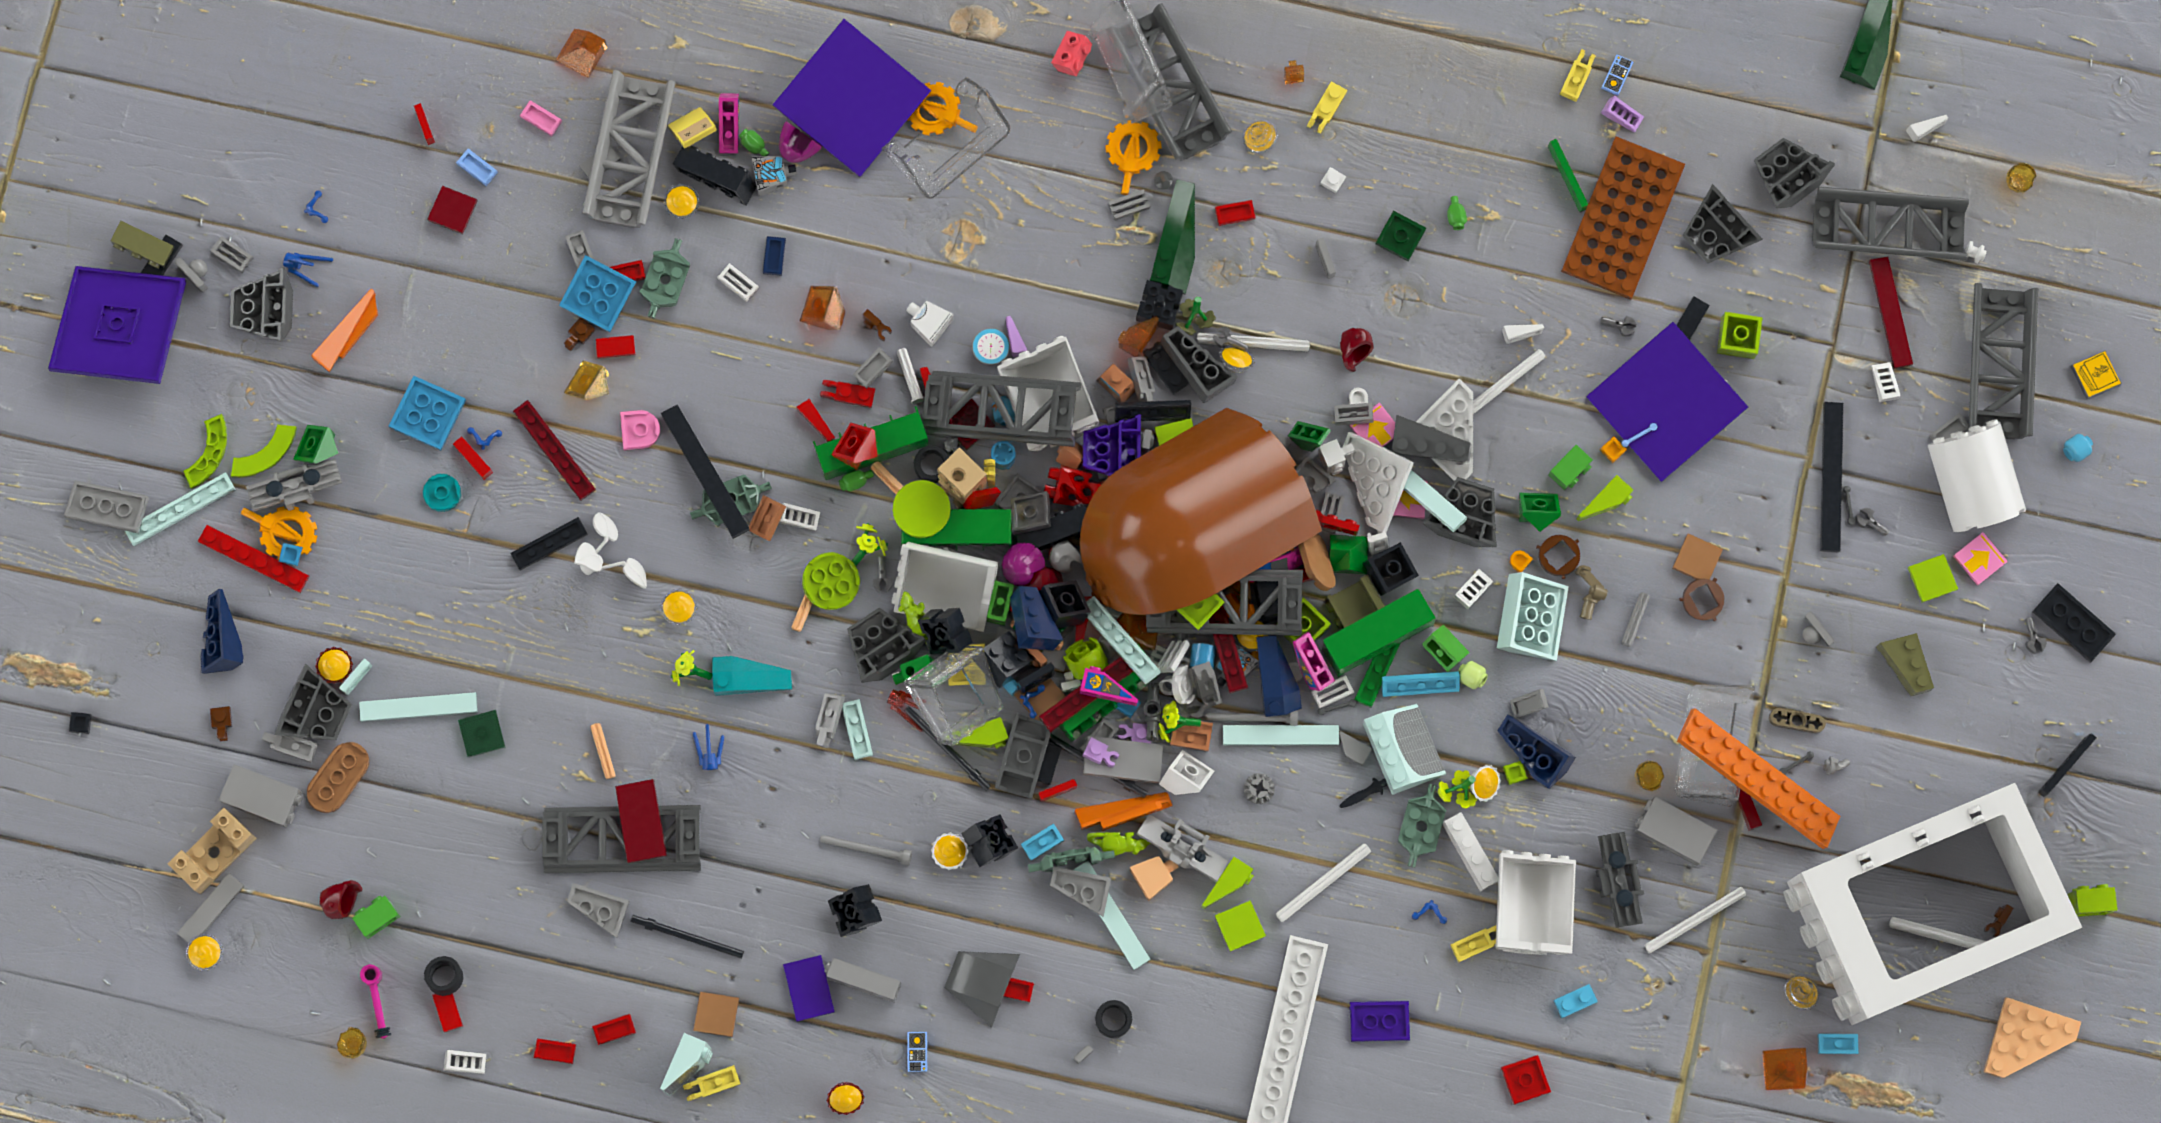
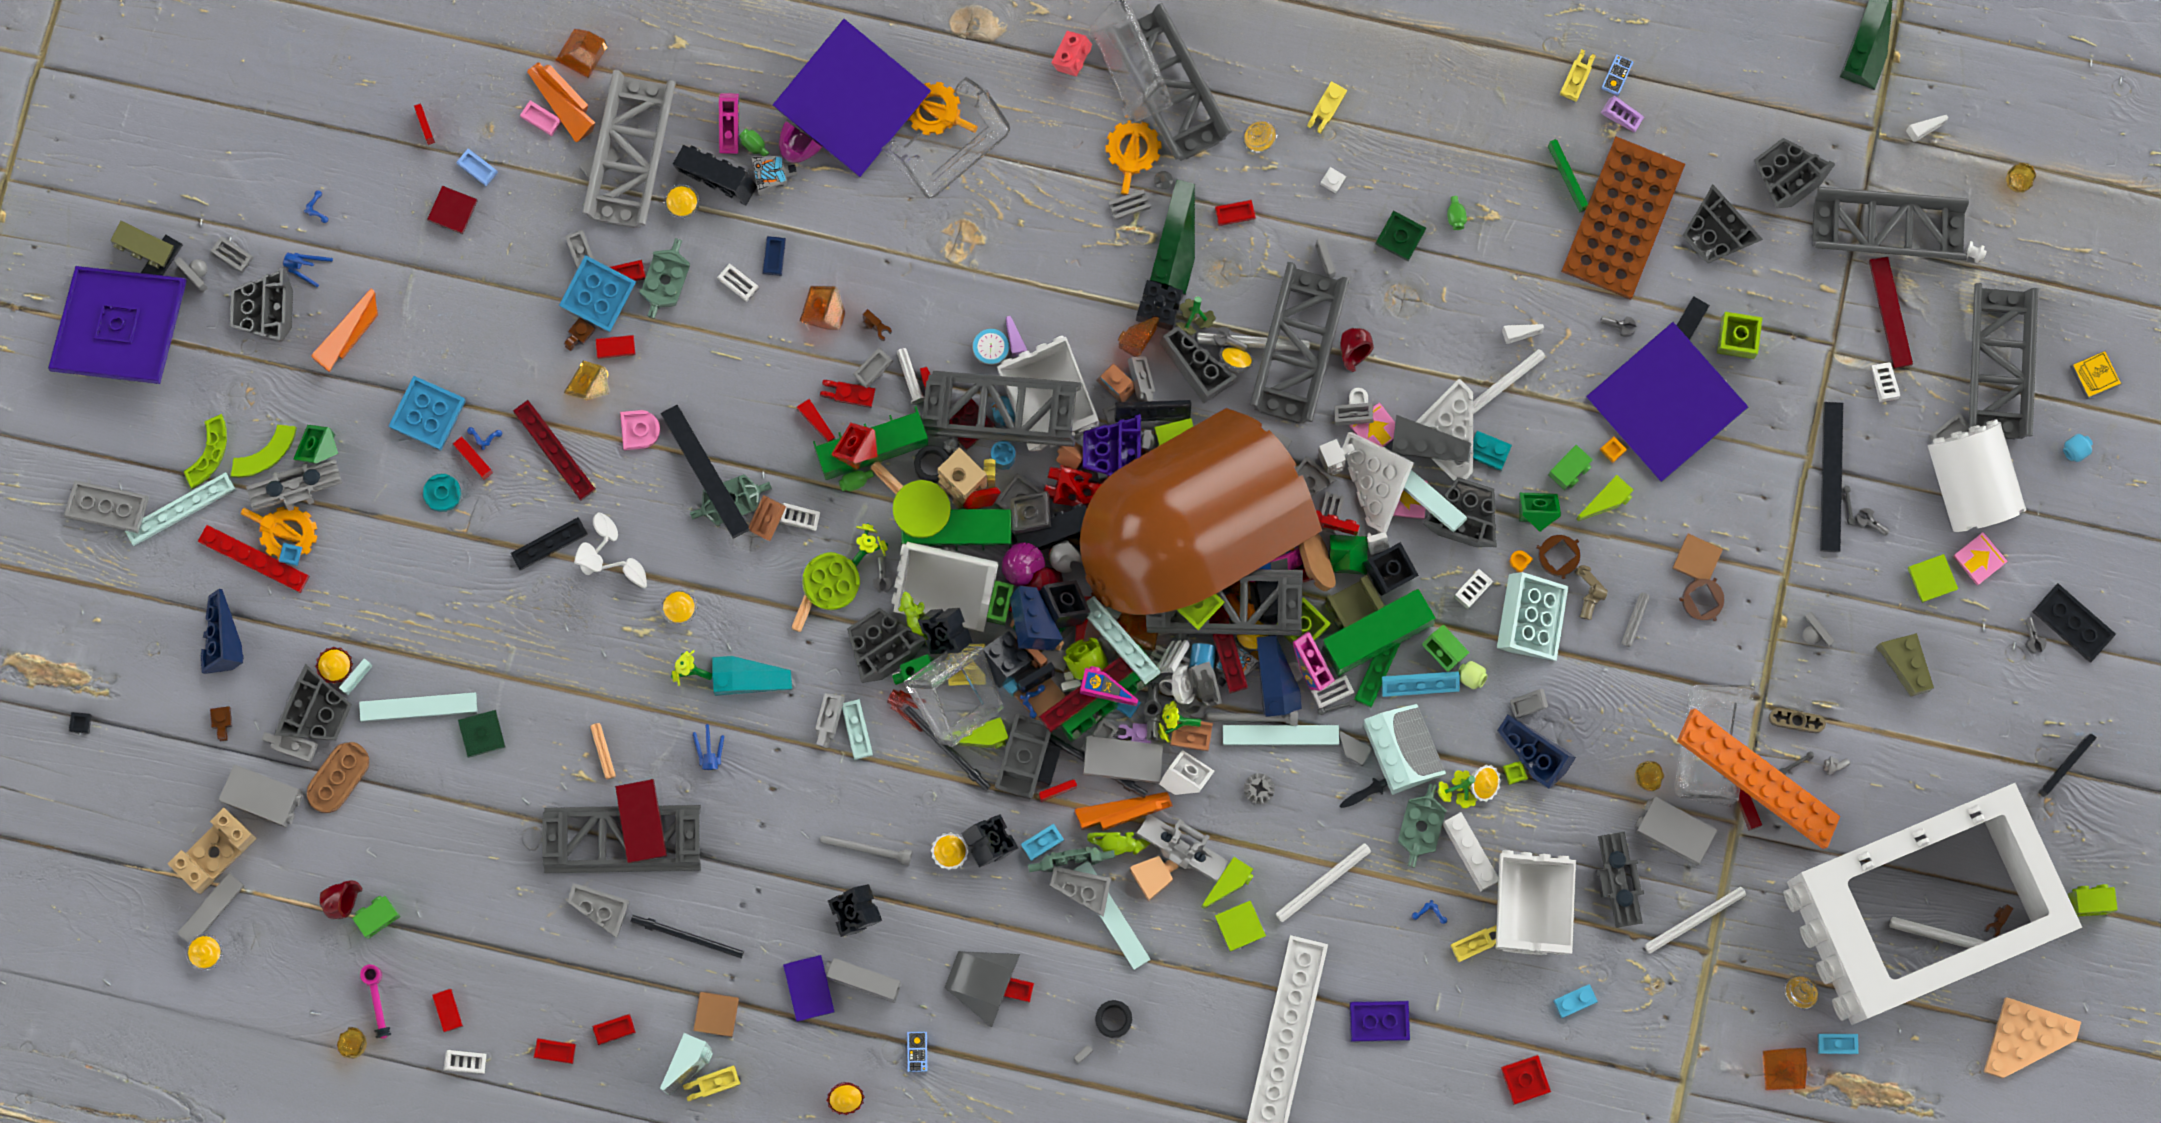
(436, 964): black tyre -> none
(563, 100): none -> orange wedge
(692, 127): light yellow slope -> none
(929, 321): white torso -> none
(1097, 751): lavender plate -> none
(1165, 368): black plate -> none
(1273, 400): none -> dark grey piece
(1293, 73): clear orange tile -> none
(1308, 436): green slope -> none
(1490, 450): none -> teal plate
(1653, 427): light blue hinge -> none

